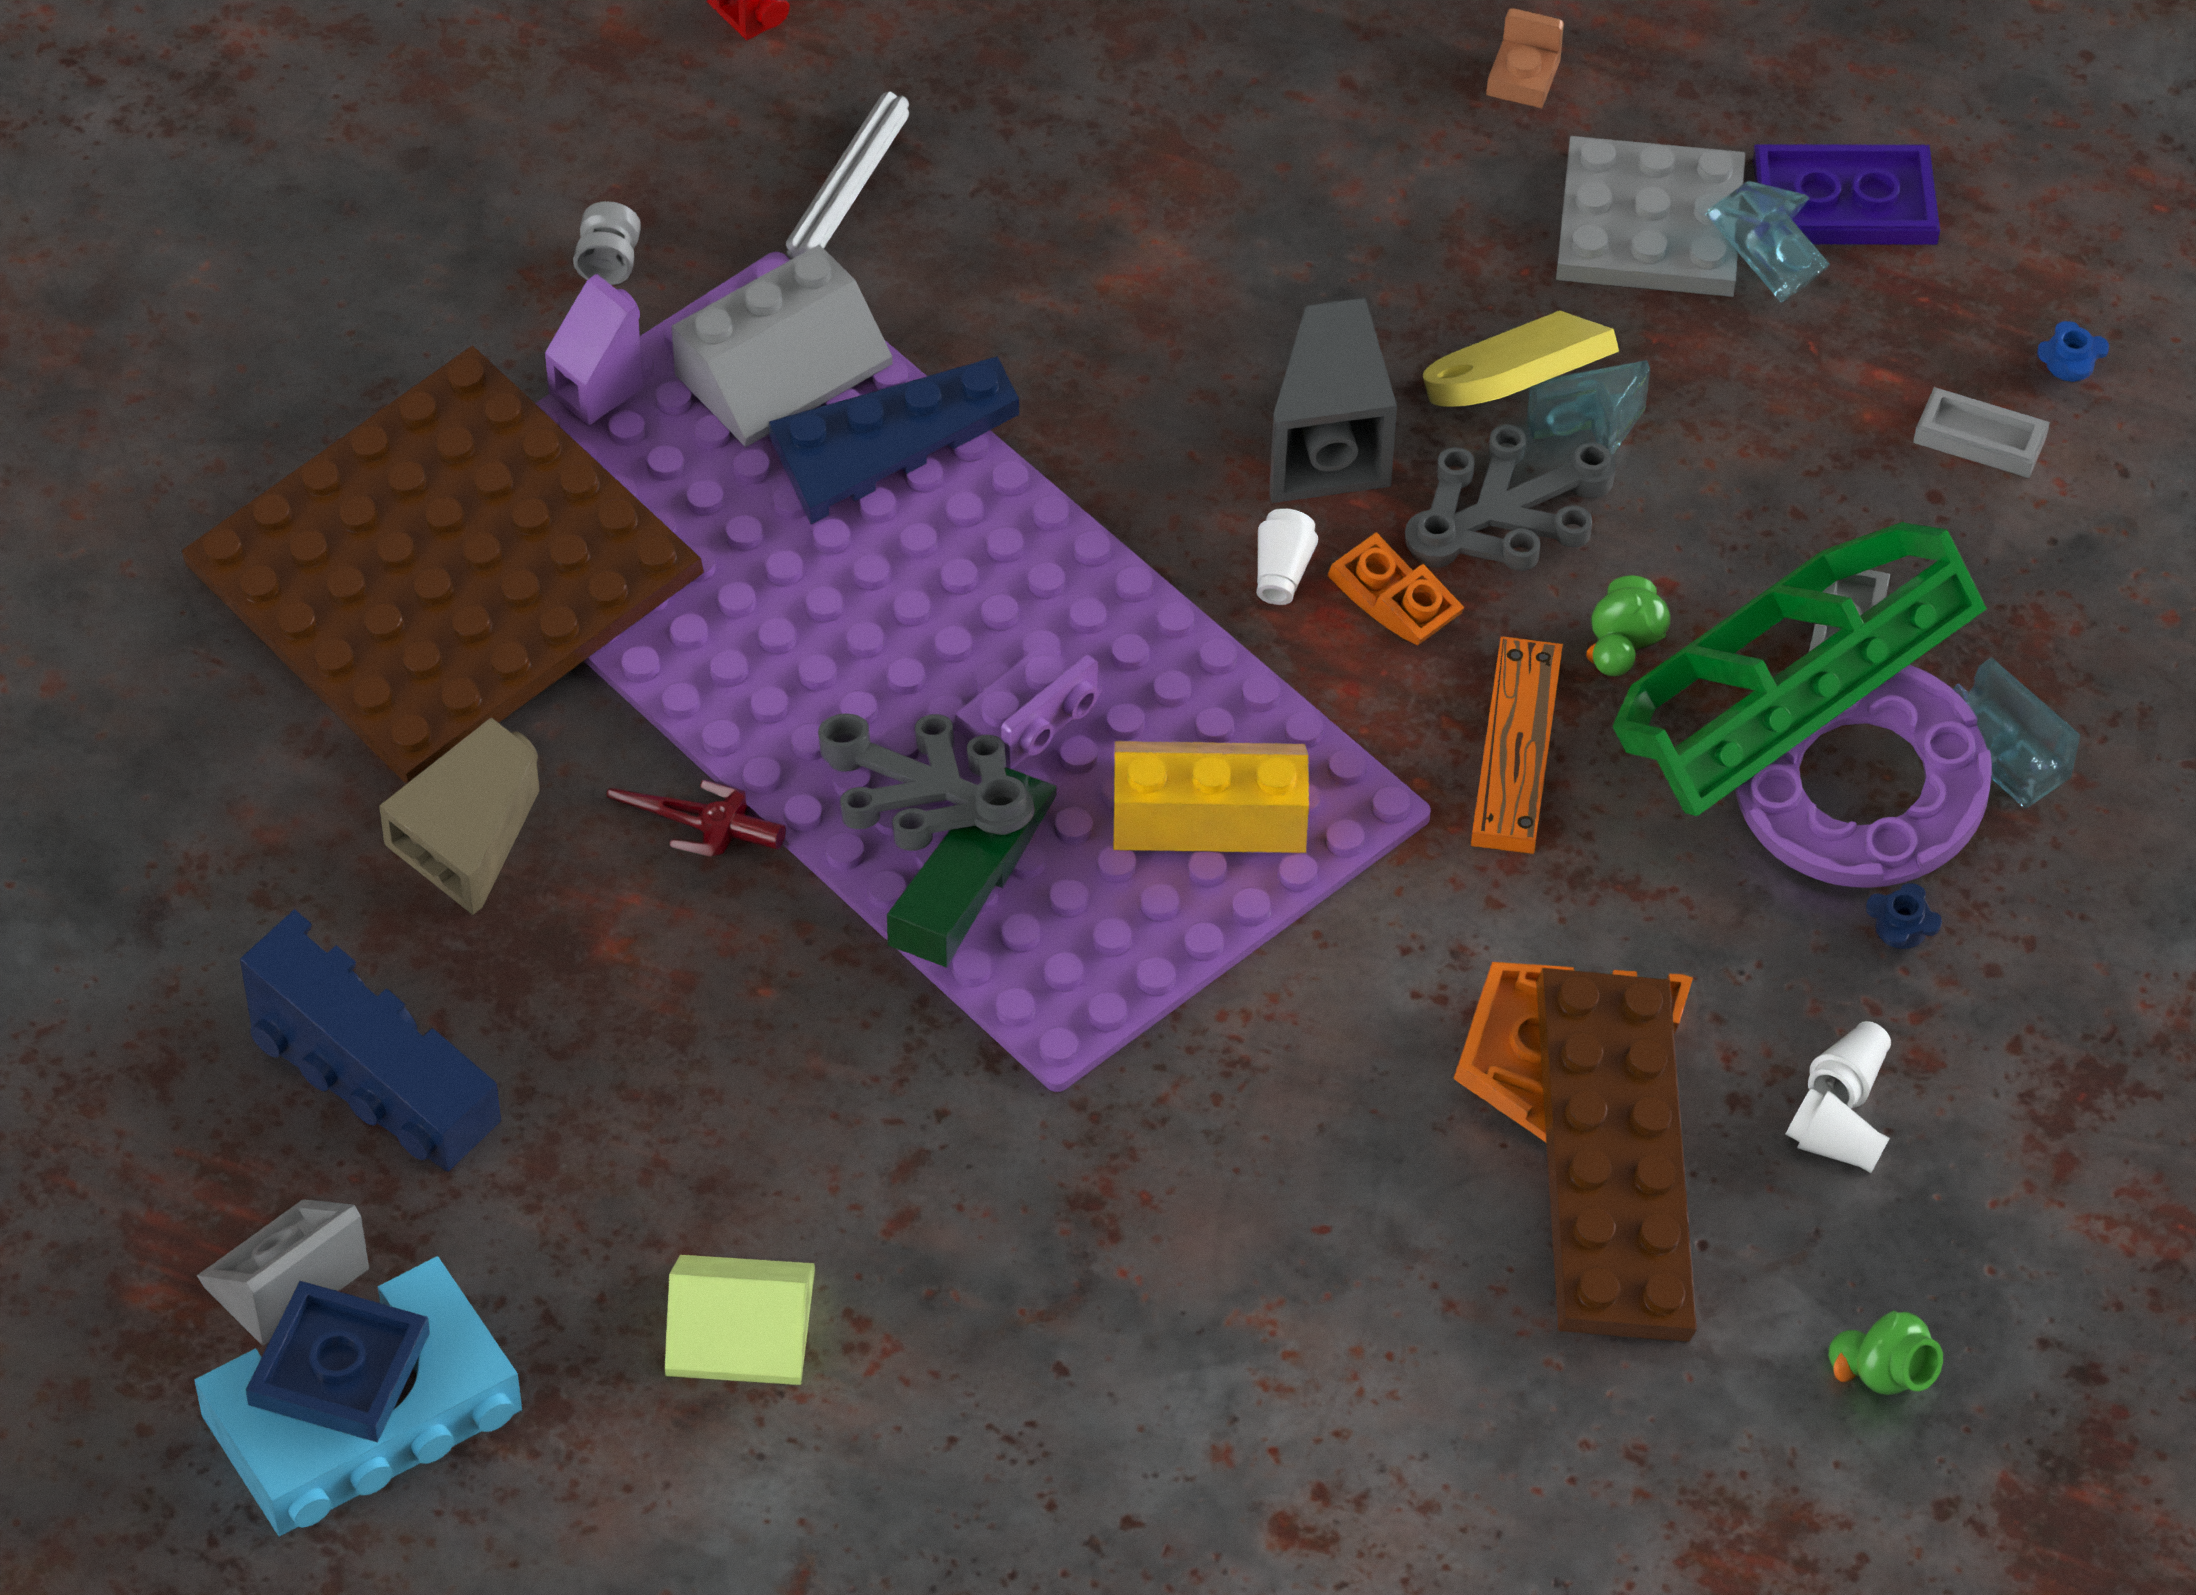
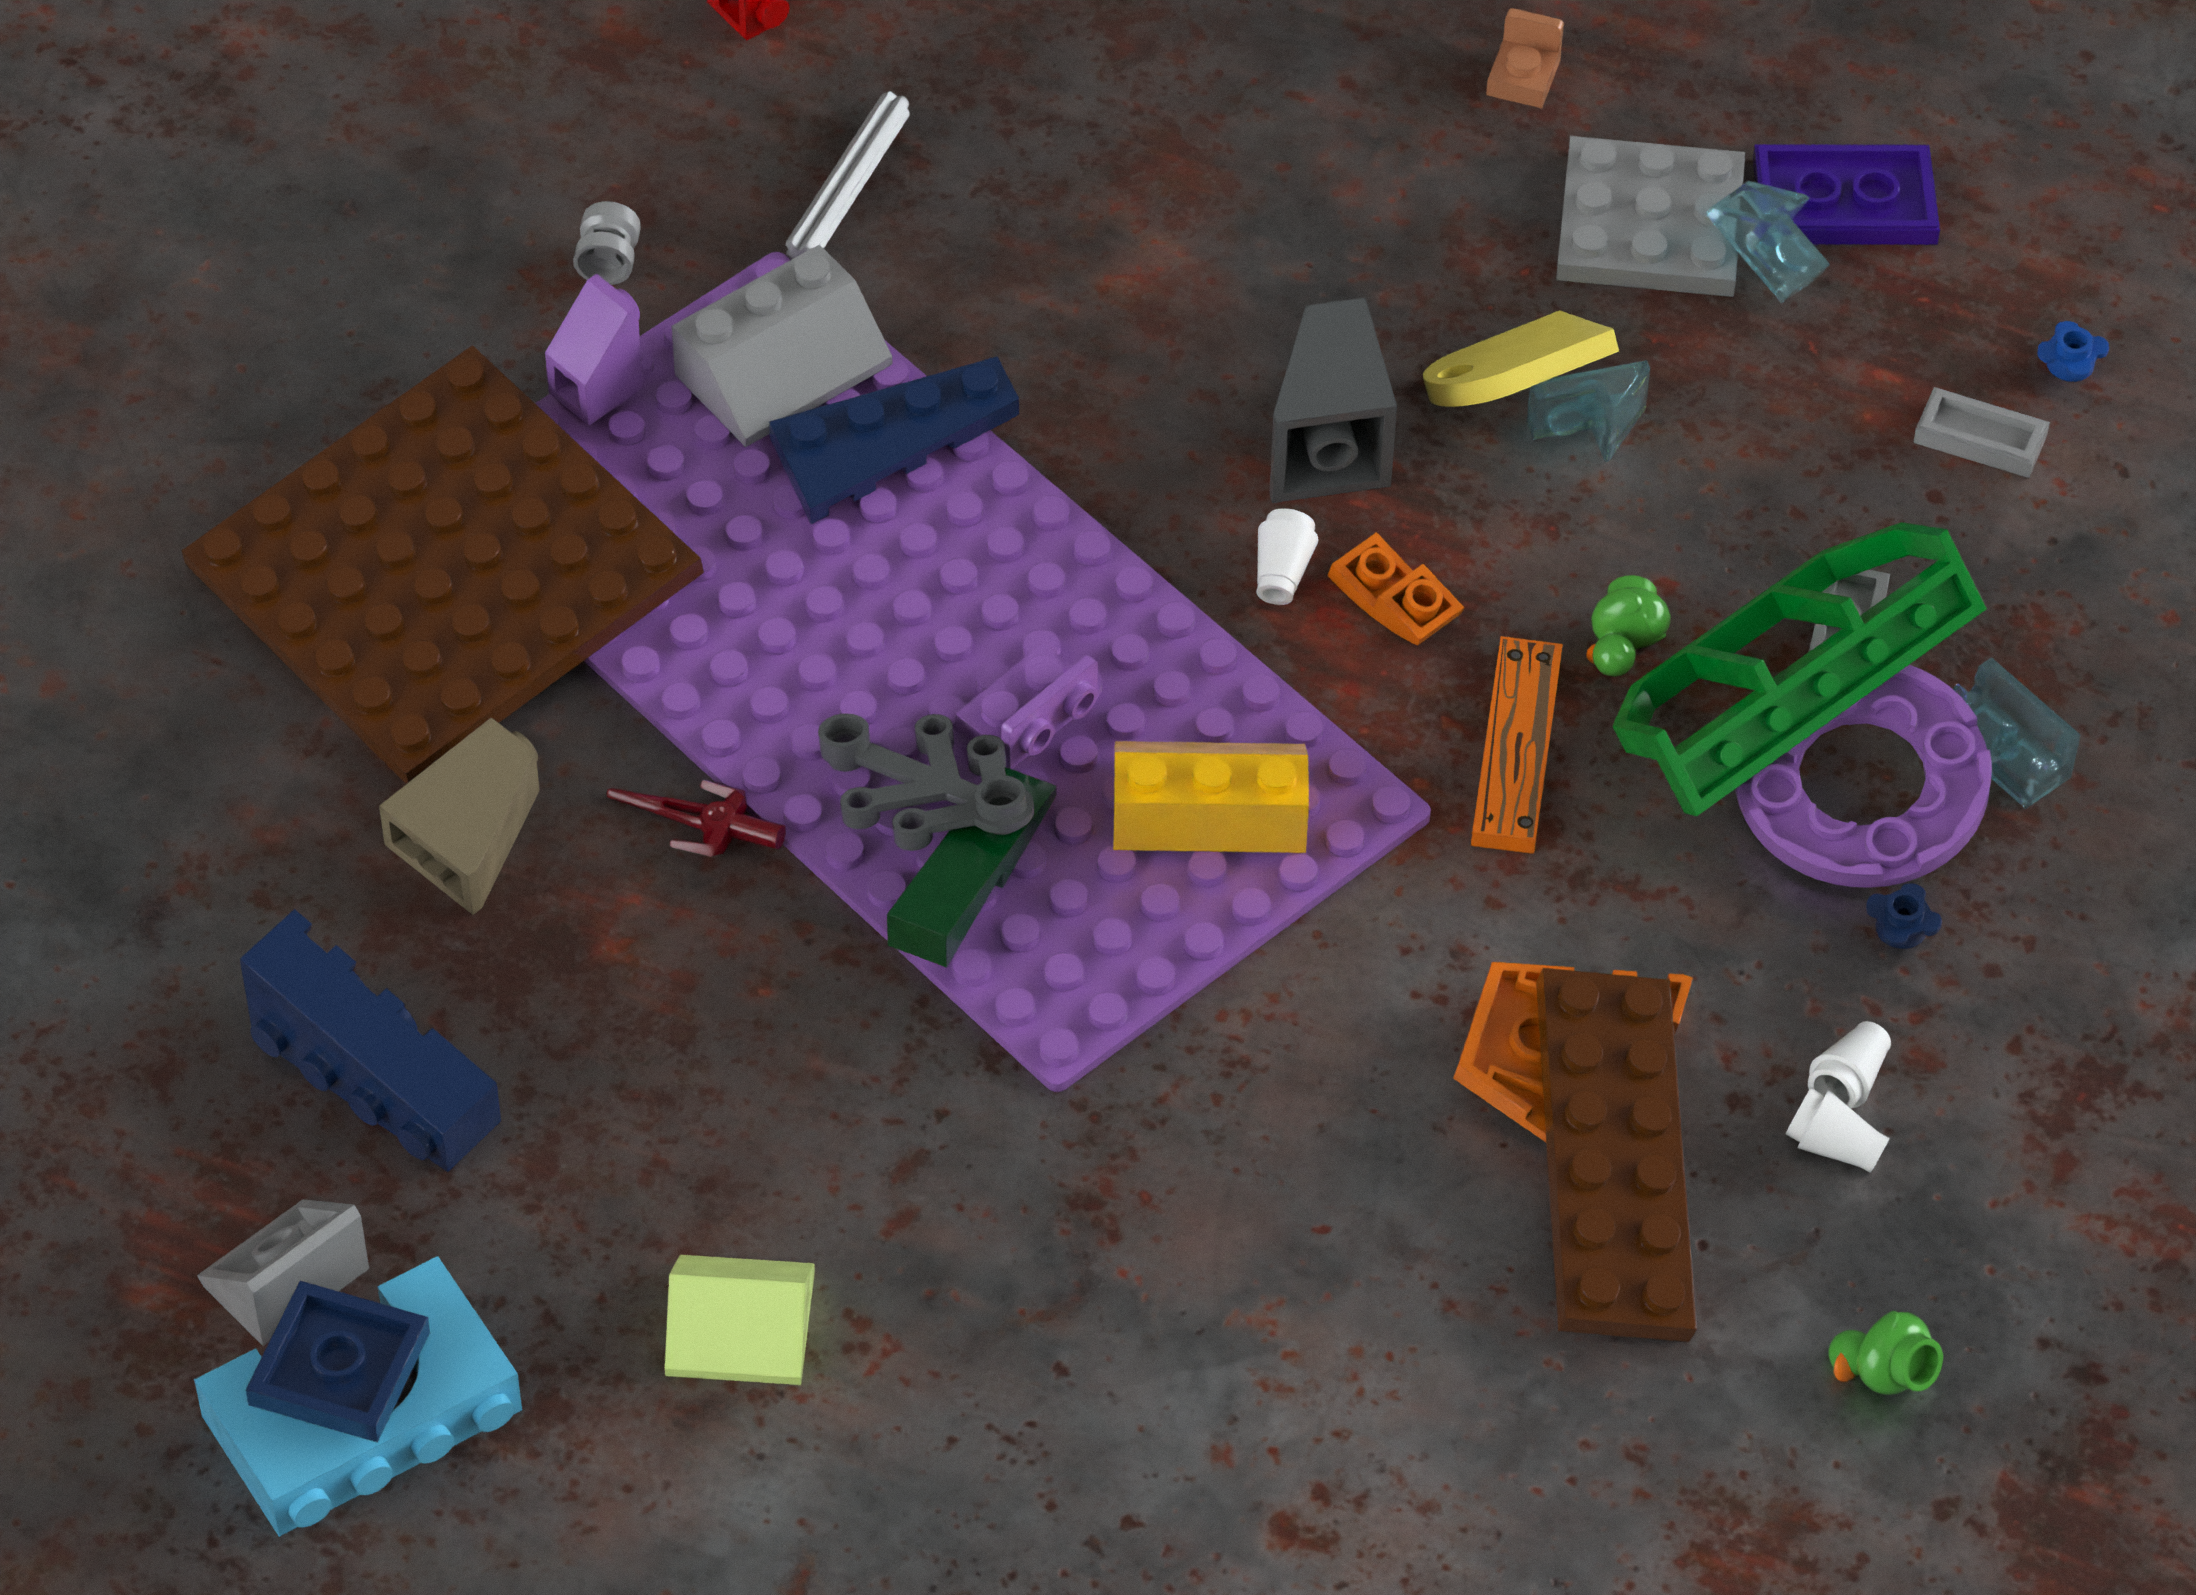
(1442, 534): dark grey plant -> none

